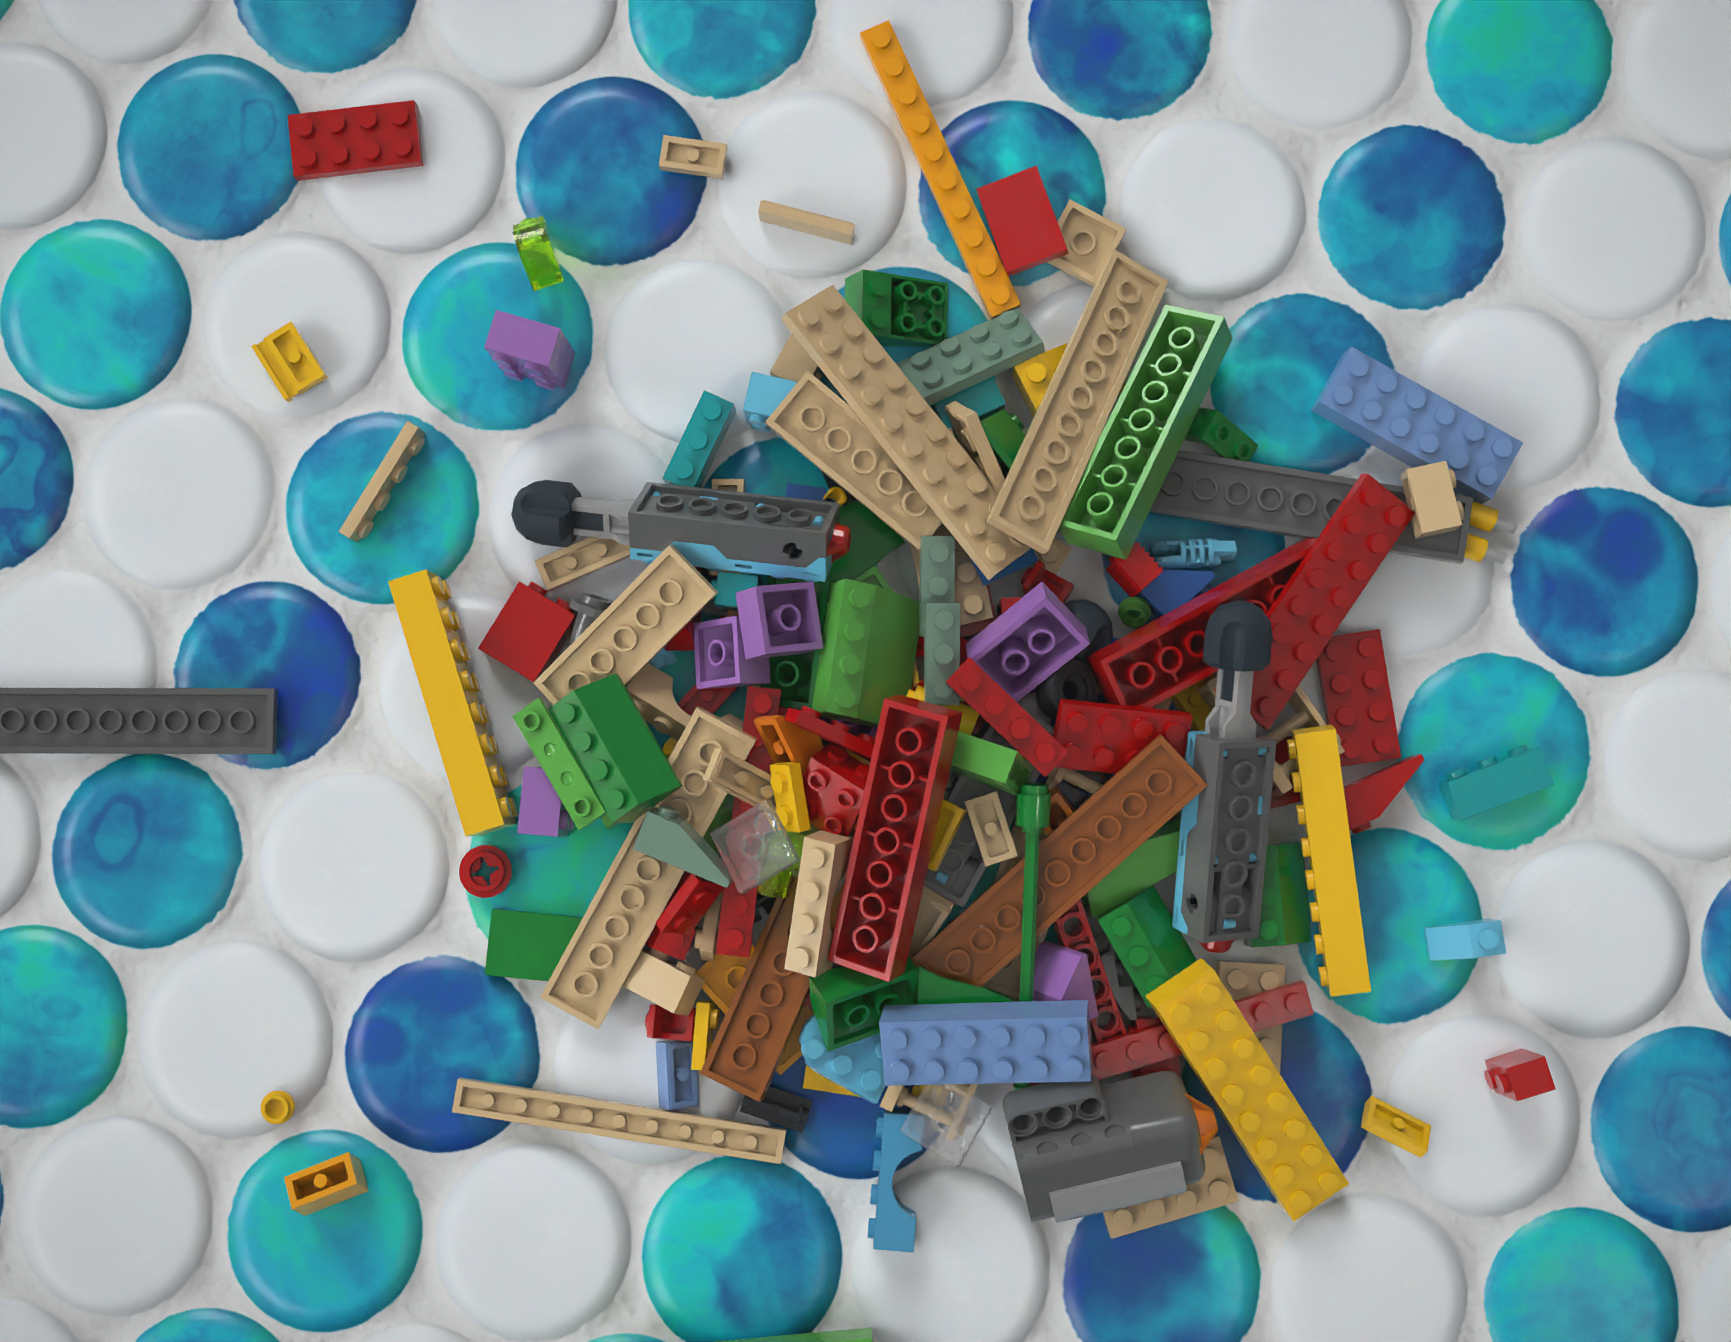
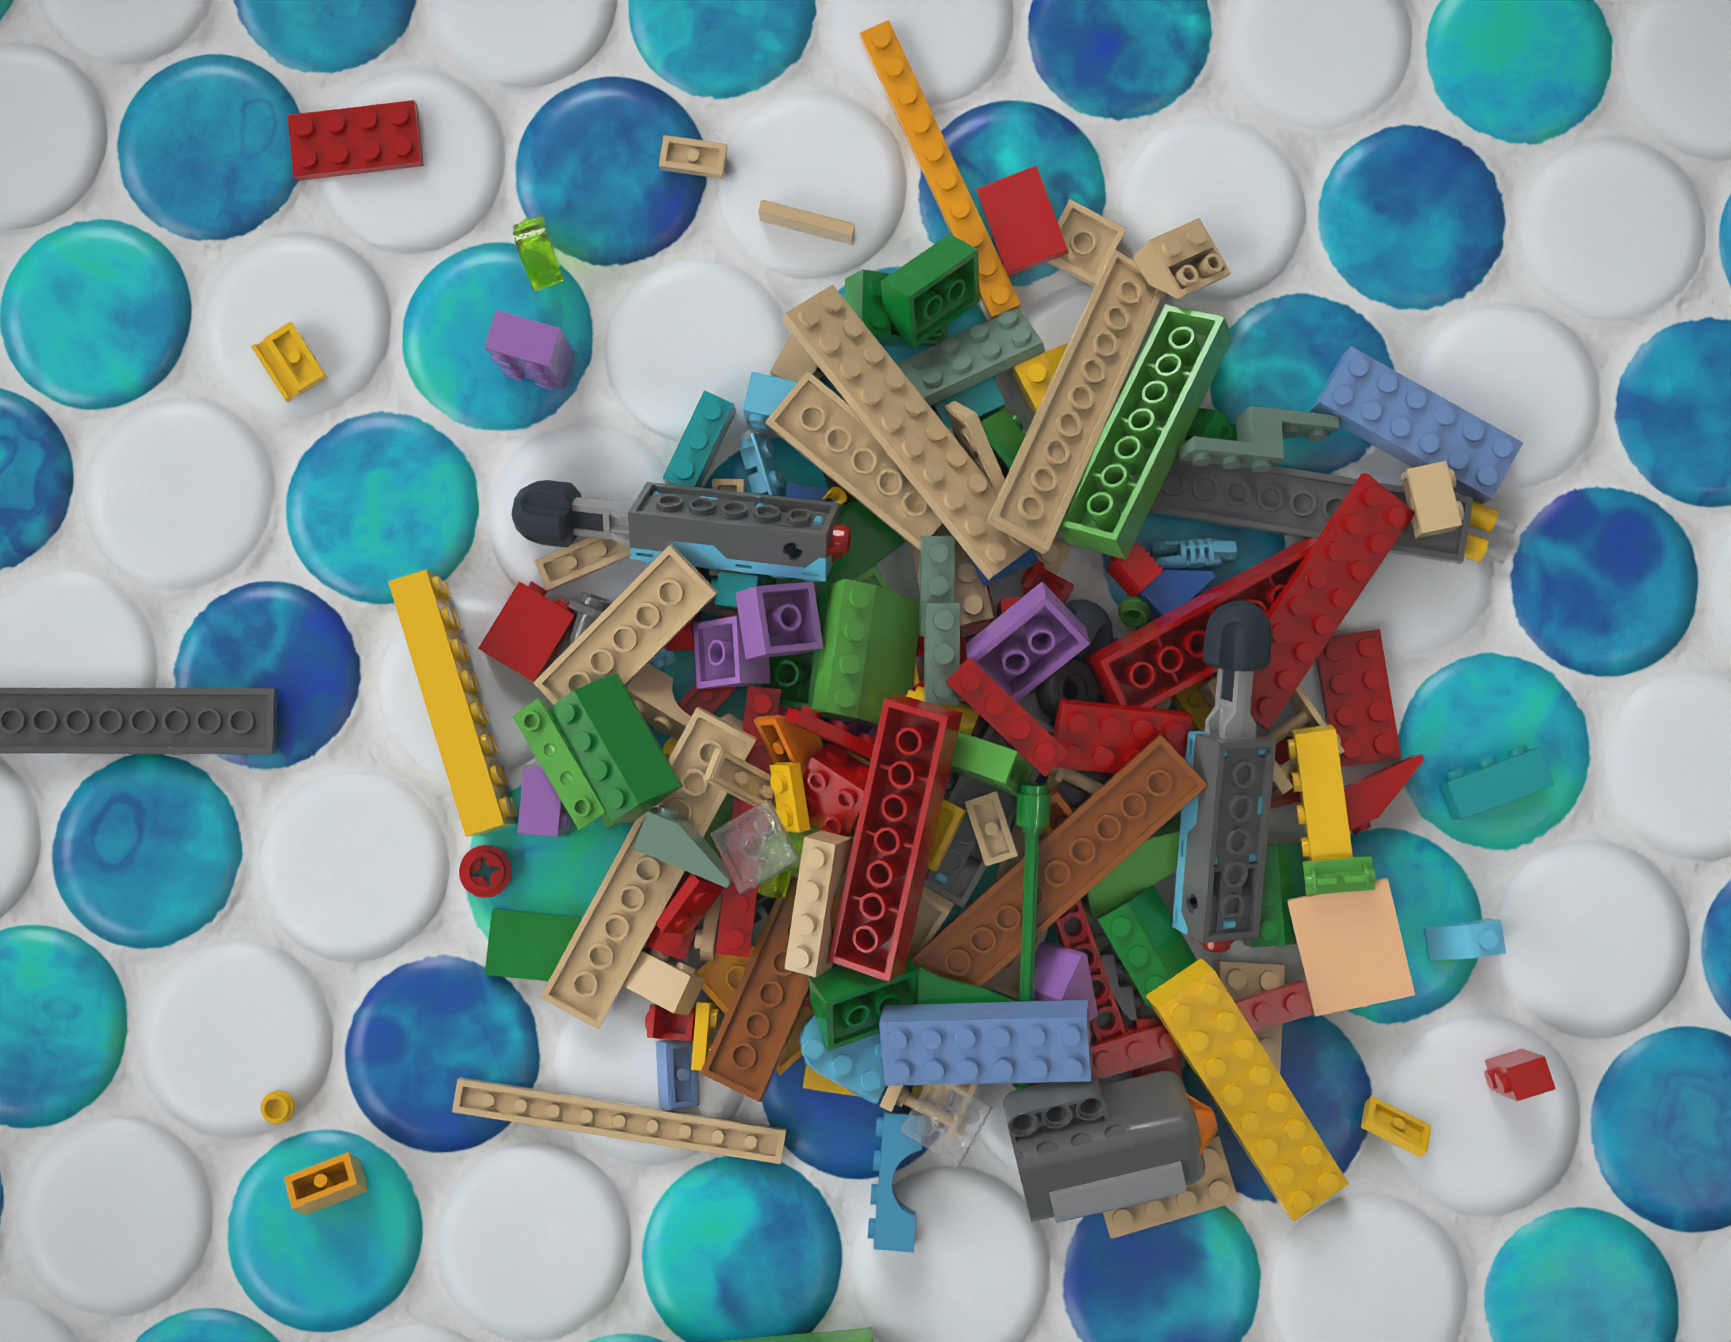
(389, 472): tan plate -> none
(760, 452): none -> medium azure hinge
(779, 1108): black hinge -> none
(932, 289): none -> green slope
(1182, 260): none -> tan slope
(1259, 438): none -> sand green bracket
(1339, 875): none -> bright green hinge
(1351, 948): none -> light nougat piece

